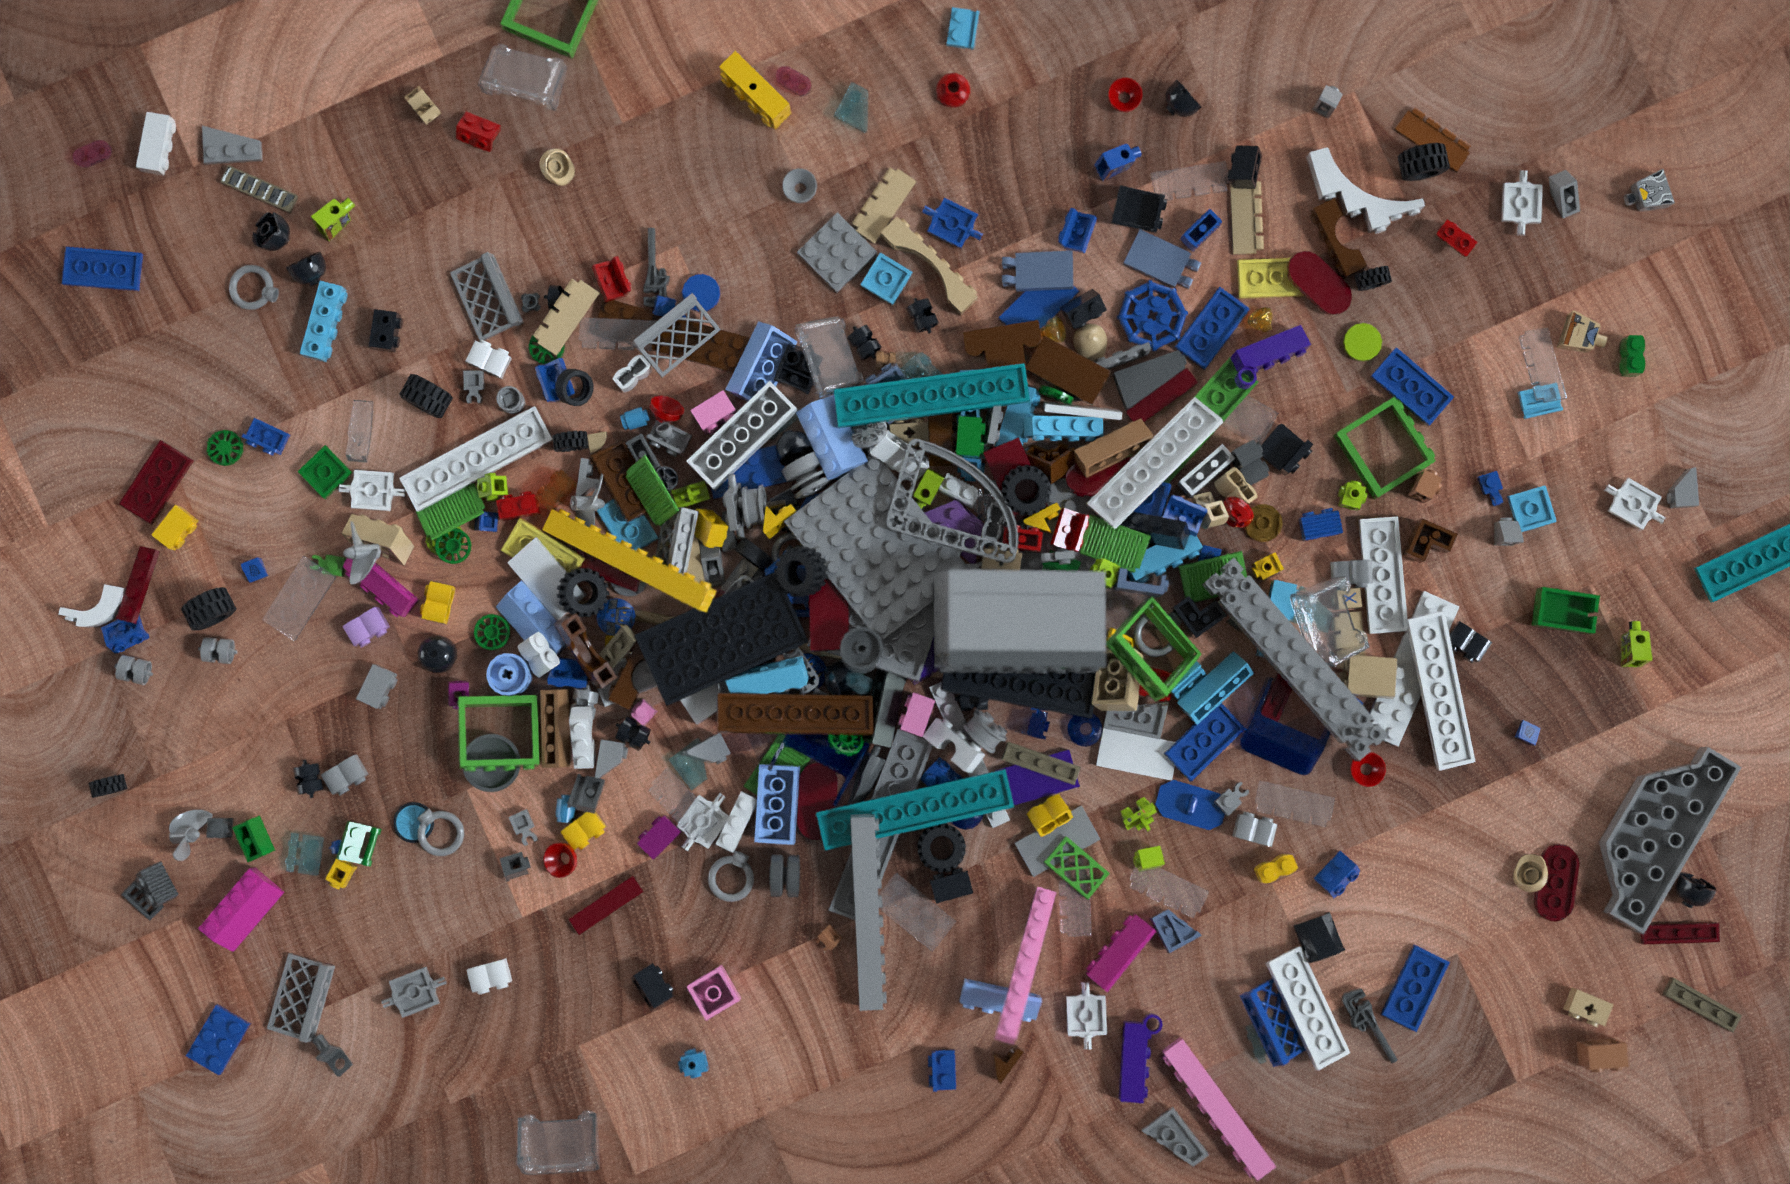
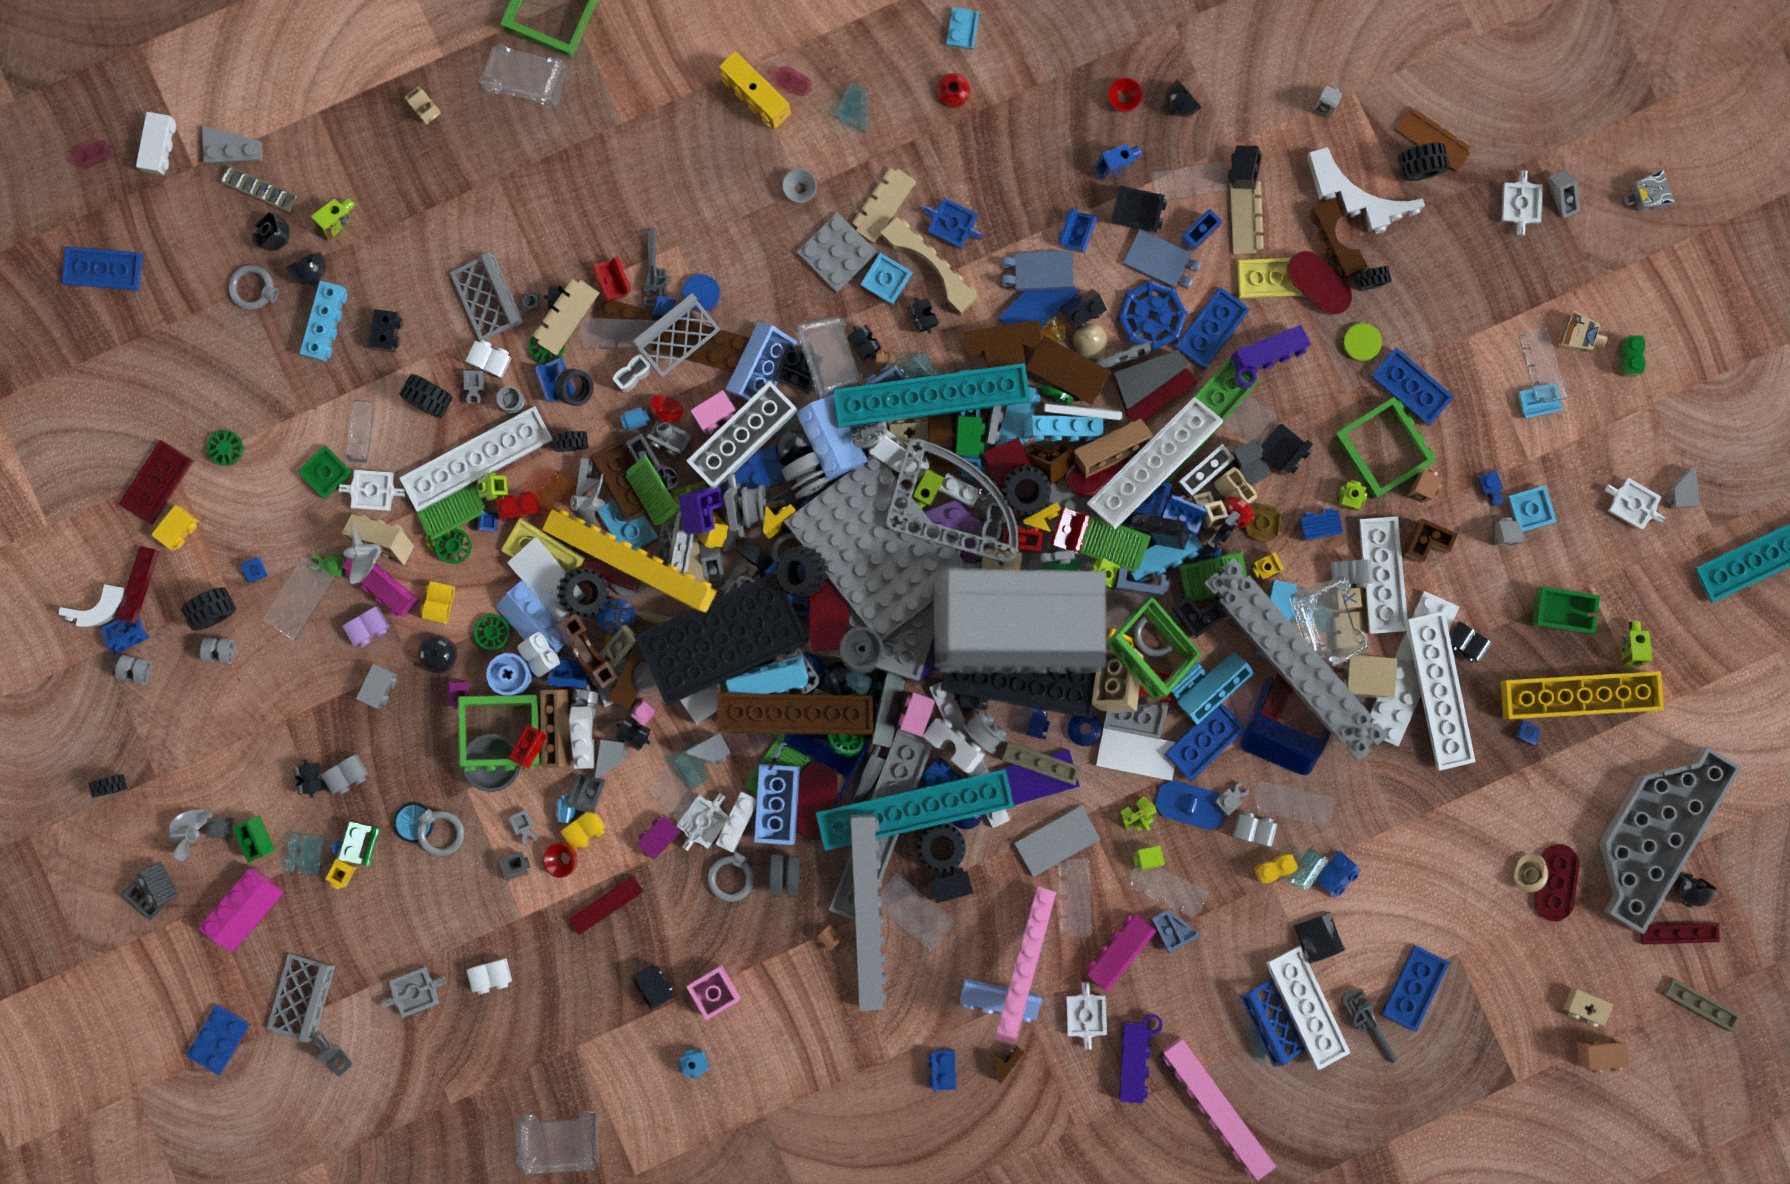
(266, 436): blue bracket -> none
(477, 131): red bracket -> none
(527, 747): none -> red slope
(557, 166): tan hat -> none
(596, 441): tan tile -> none
(697, 509): none -> dark purple brick
(1049, 815): yellow brick -> none
(1061, 871): bright green window -> none
(1174, 1133): light grey wing -> none
(1221, 535): none -> black plate
(1261, 319): clear yellow brick -> none
(1308, 869): none -> clear light blue bracket
(1377, 773): red piece -> none
(1456, 238): red bracket -> none
(1581, 695): none -> yellow brick

